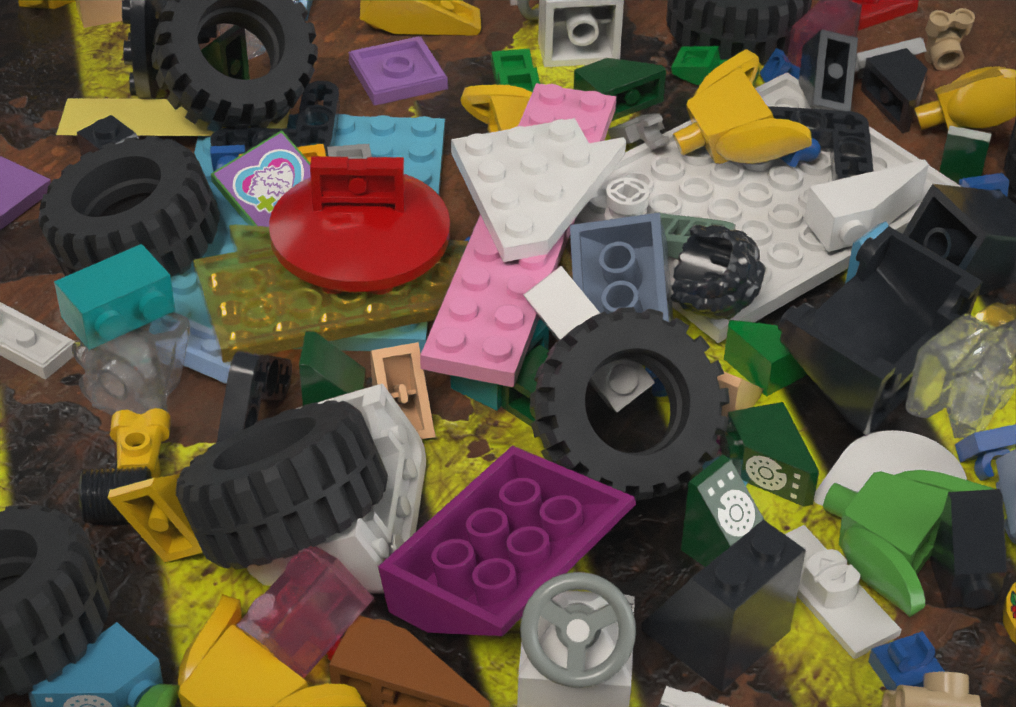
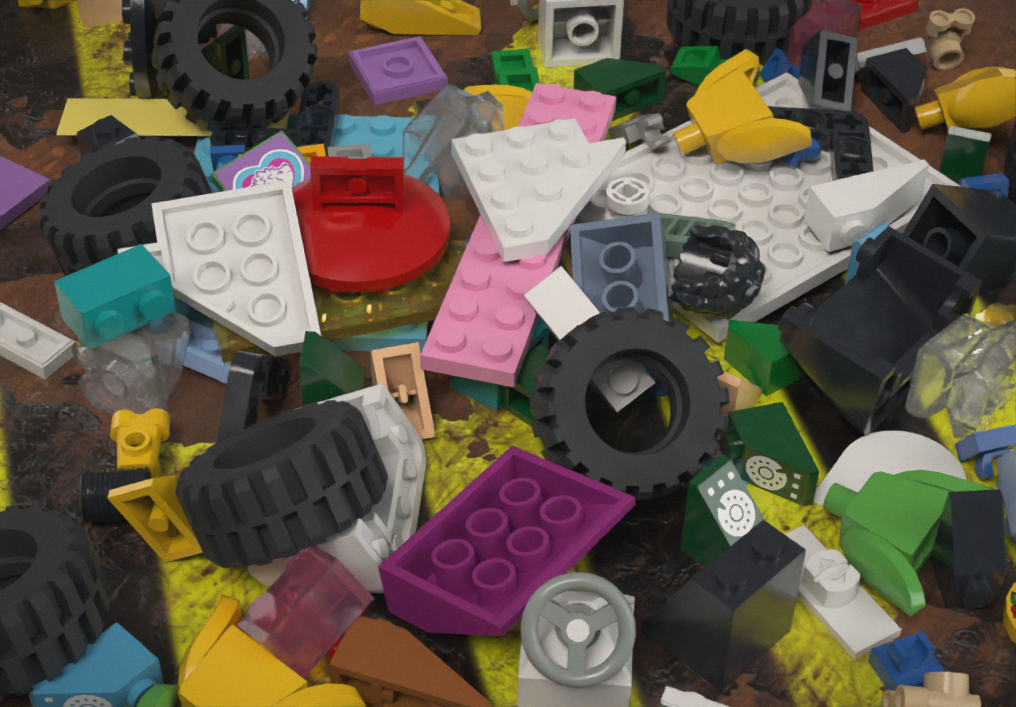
(240, 262): none -> white wing
(447, 117): none -> clear piece

